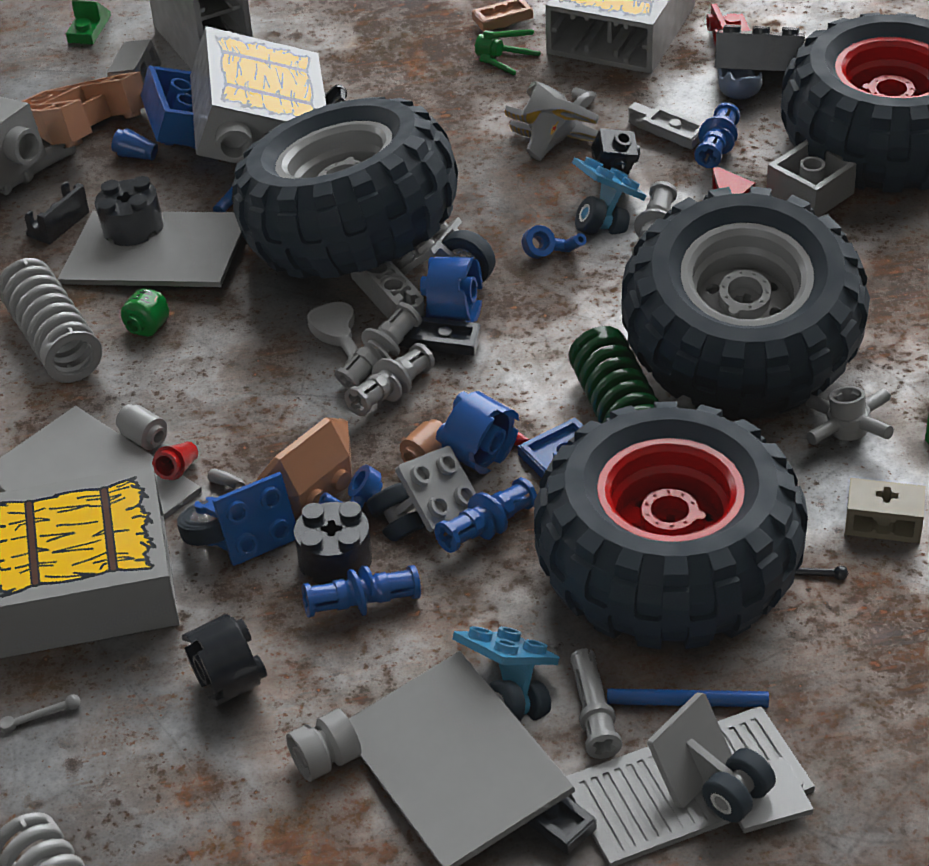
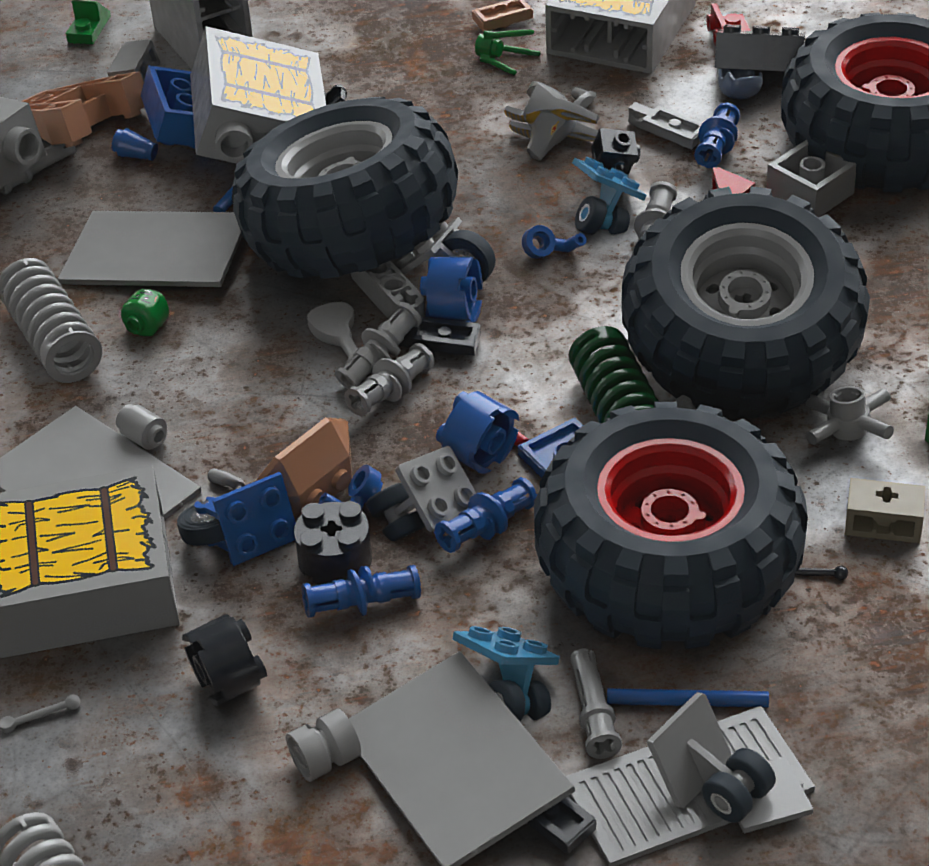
(59, 216): black hinge -> none
(129, 210): black brick -> none
(173, 460): red cone -> none
(421, 441): nougat brick -> none

